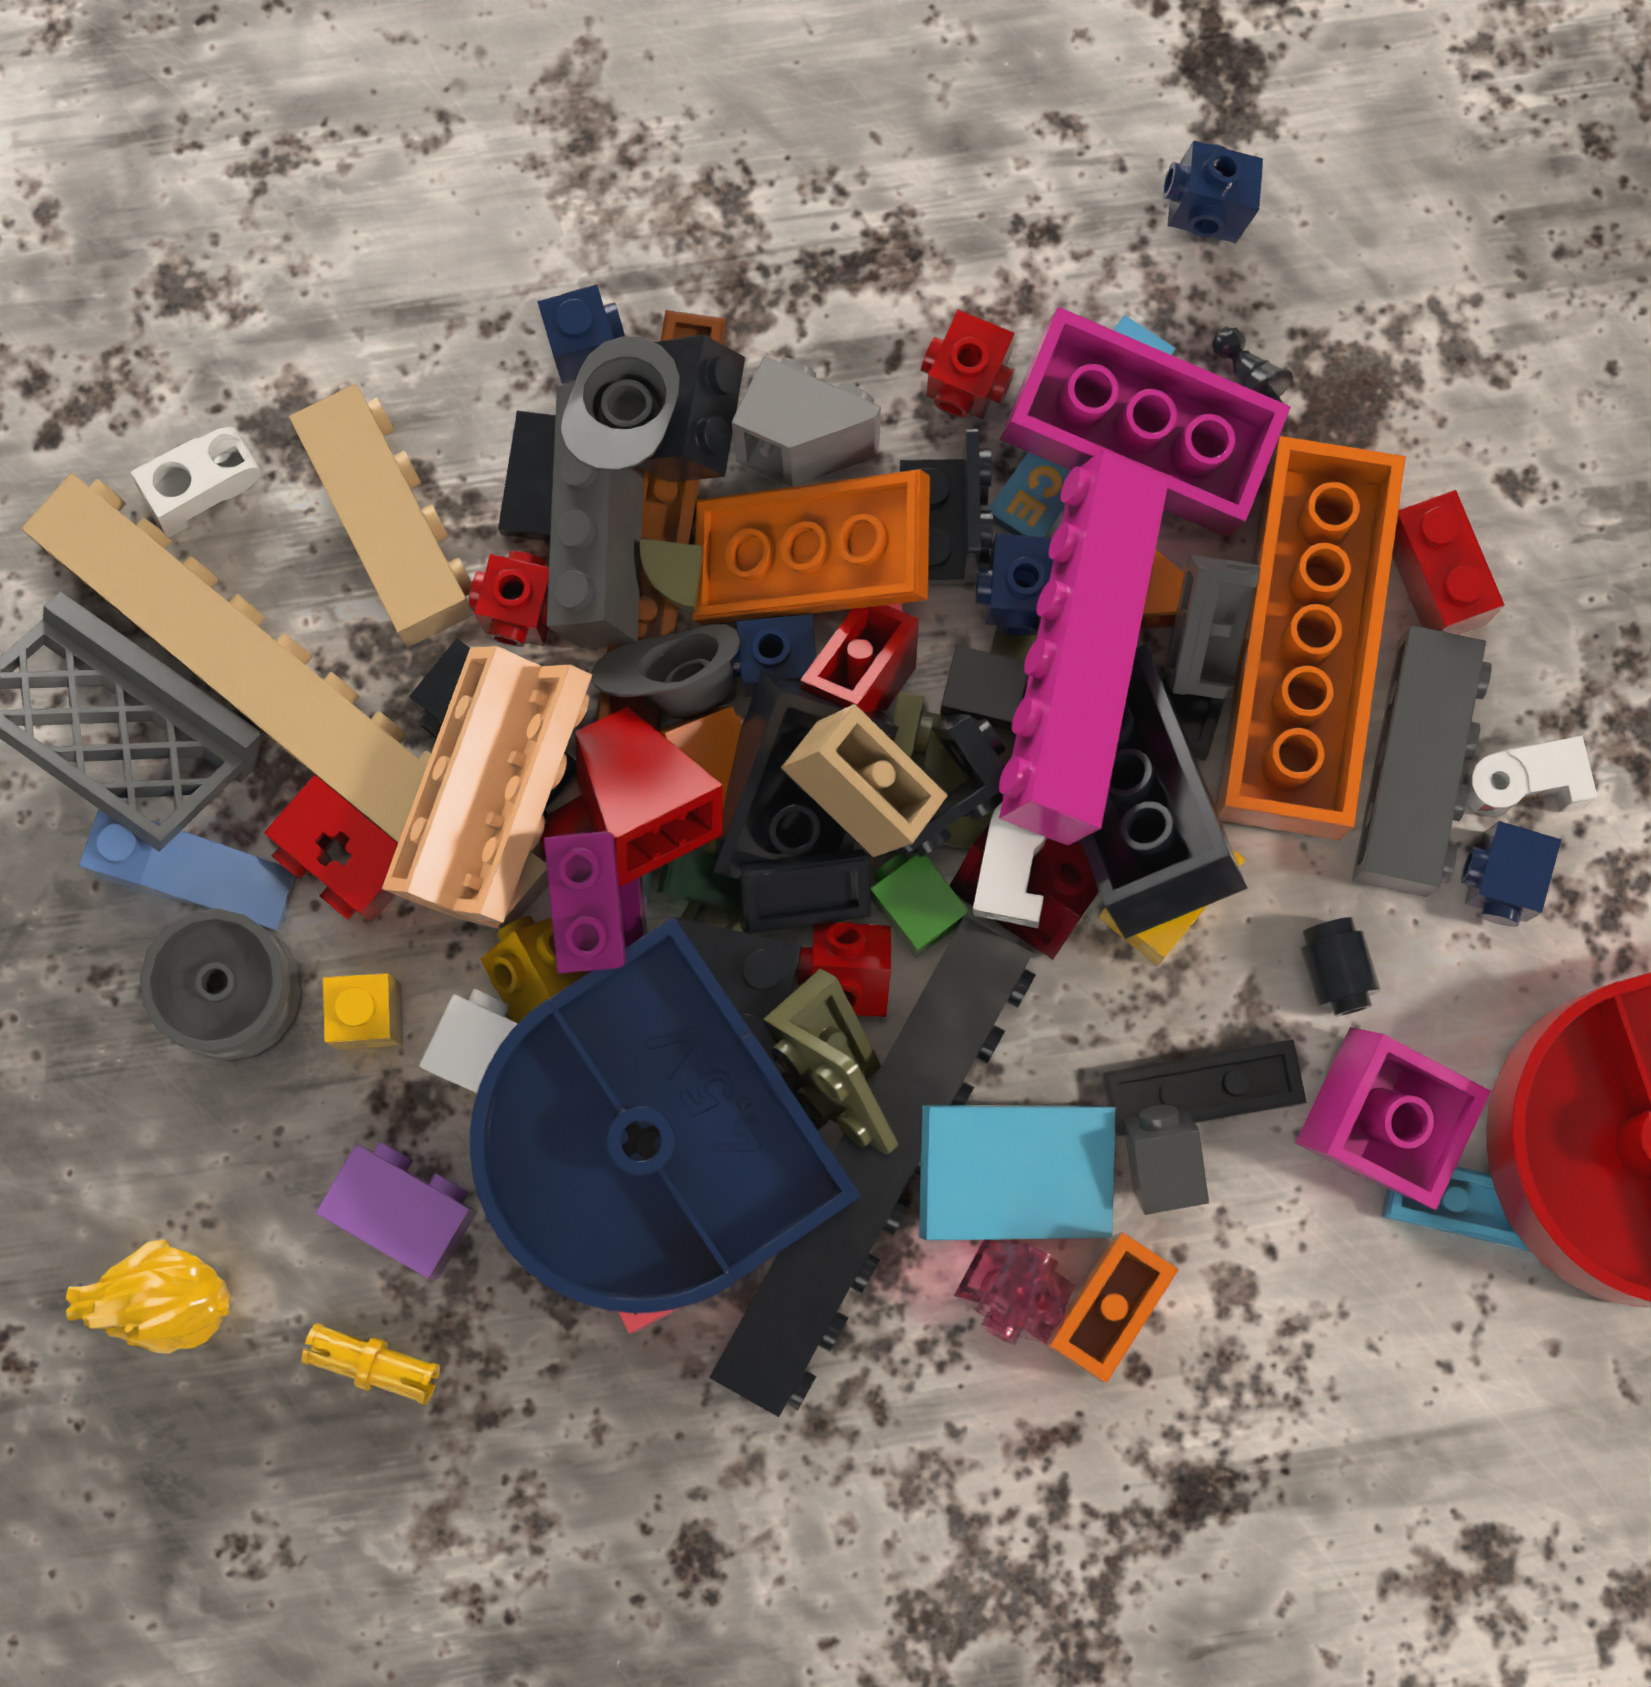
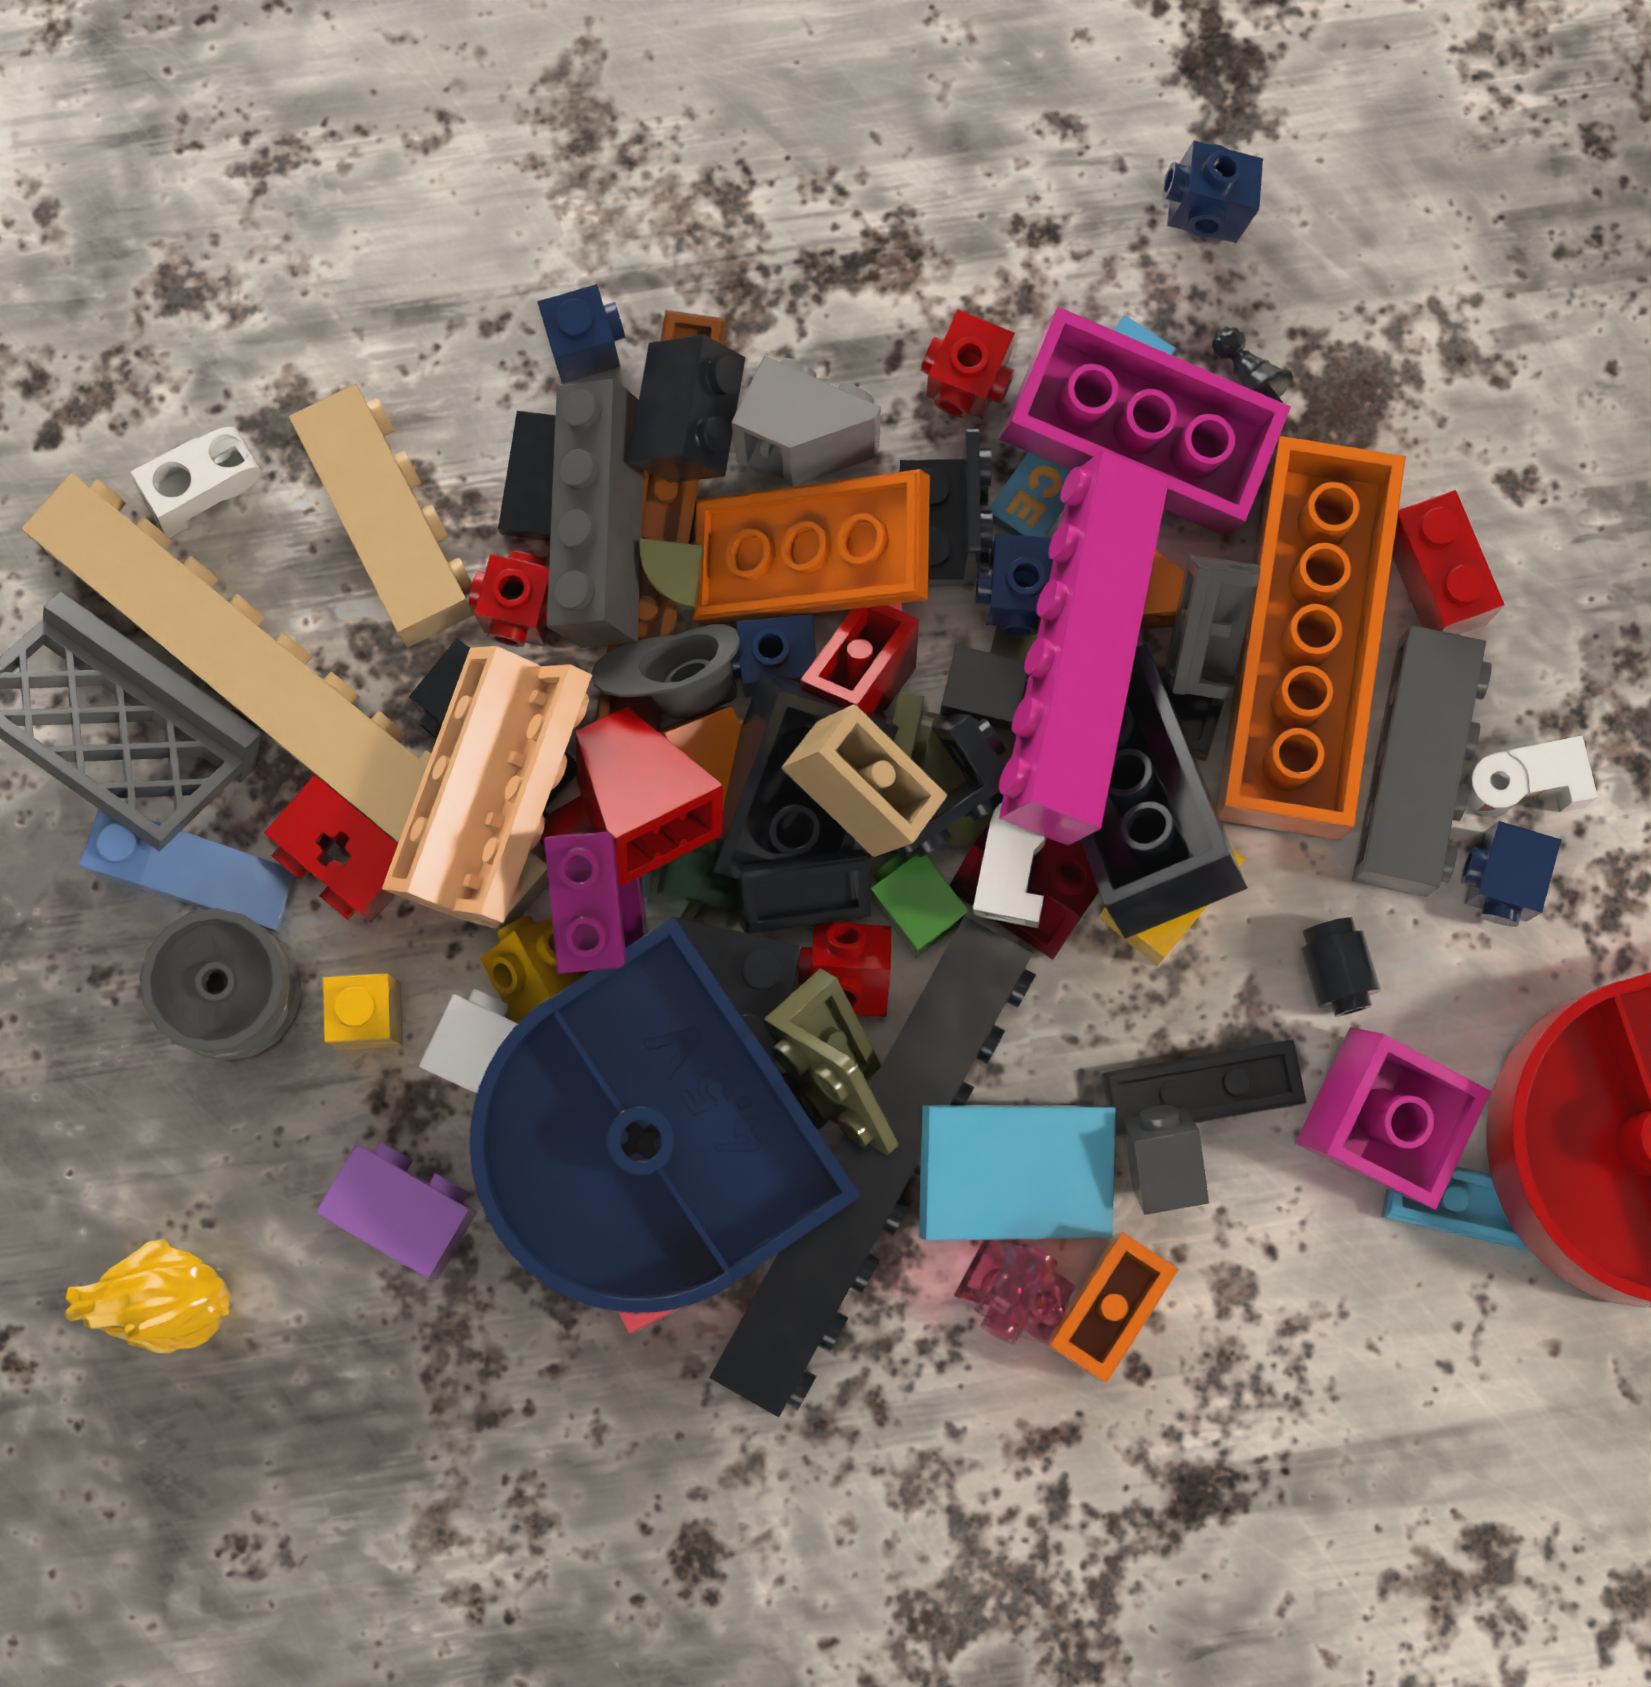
(370, 1363): yellow pin -> none
(620, 404): dark grey piece -> none

